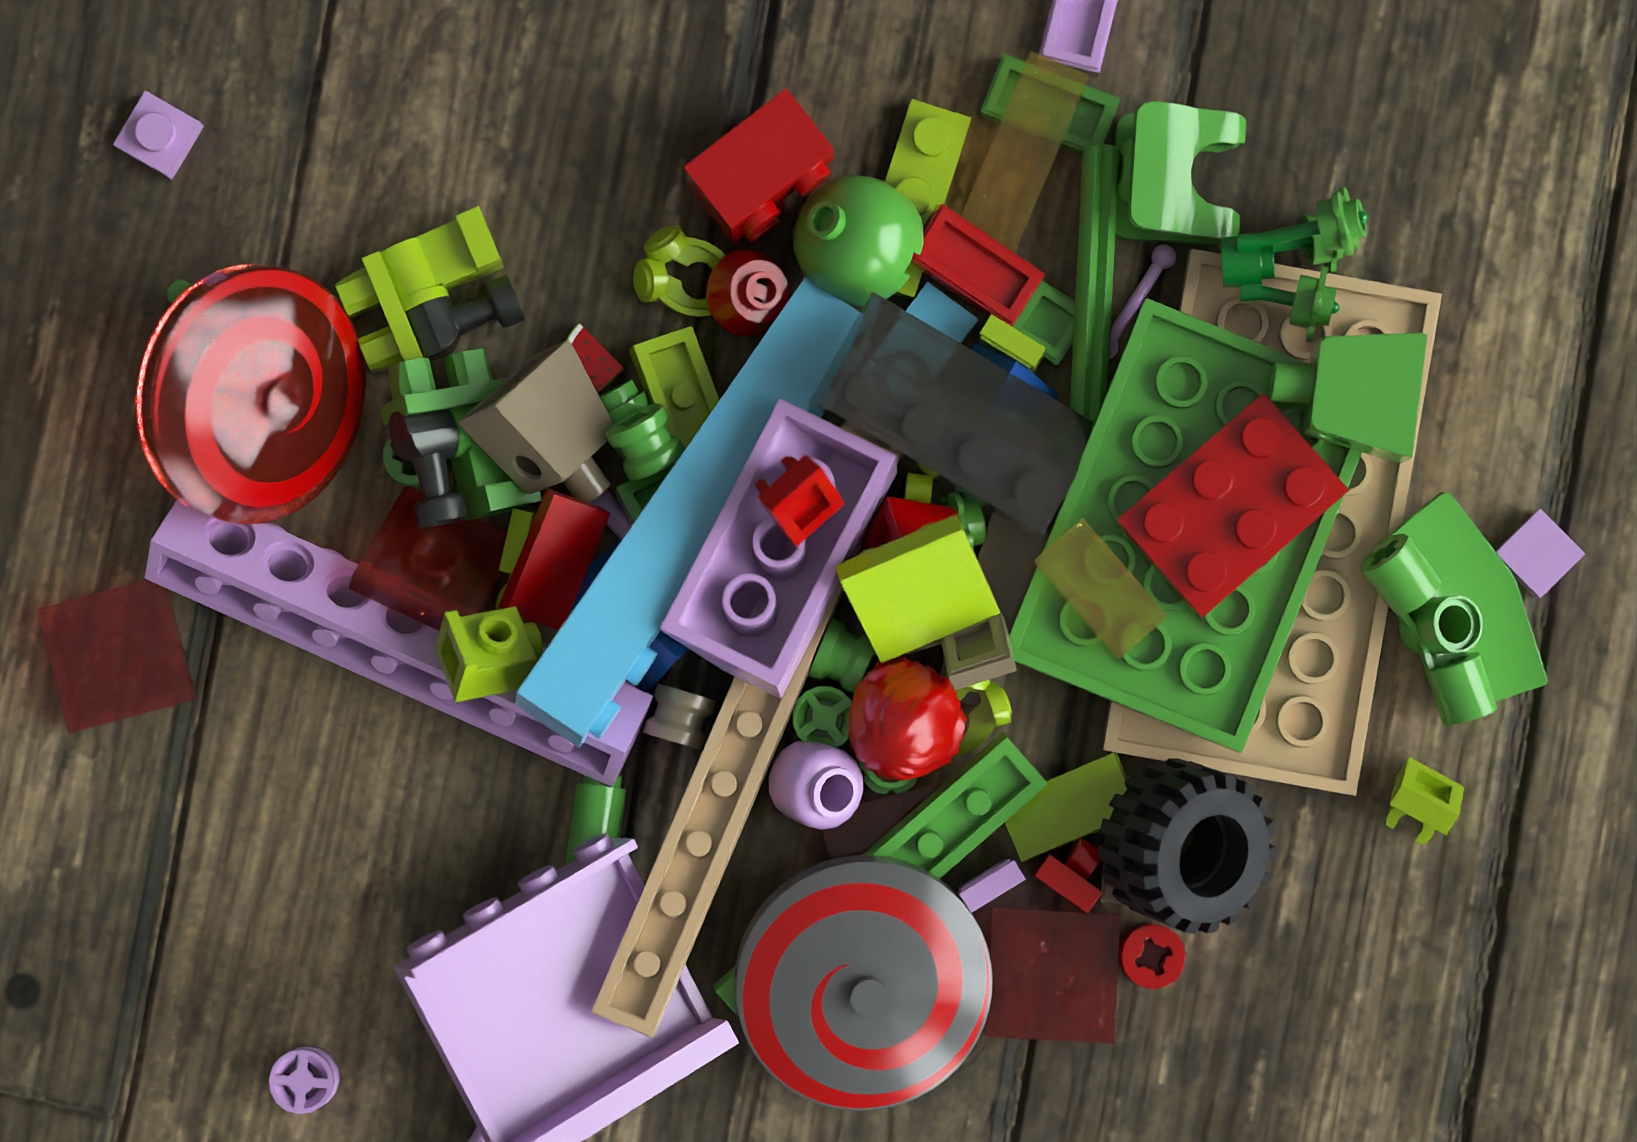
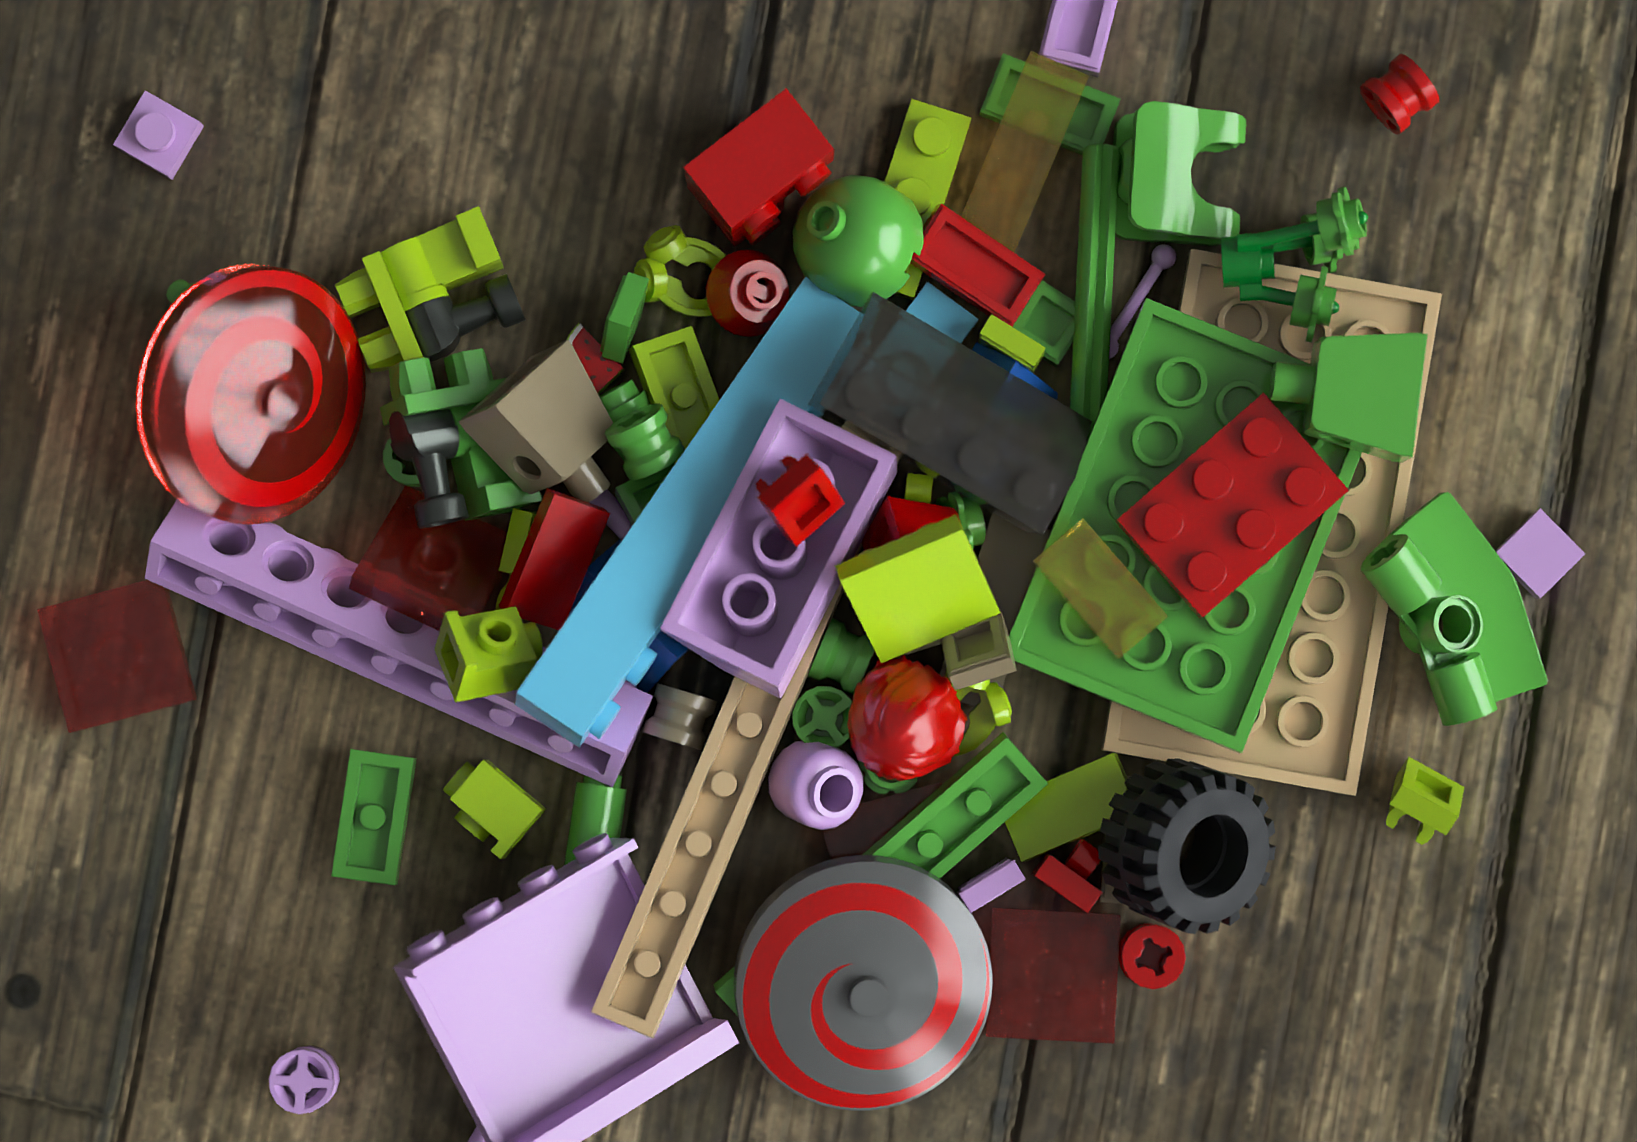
(374, 817): none -> bright green plate
(493, 805): none -> lime brick
(624, 317): none -> bright green tile
(1399, 94): none -> red wheel

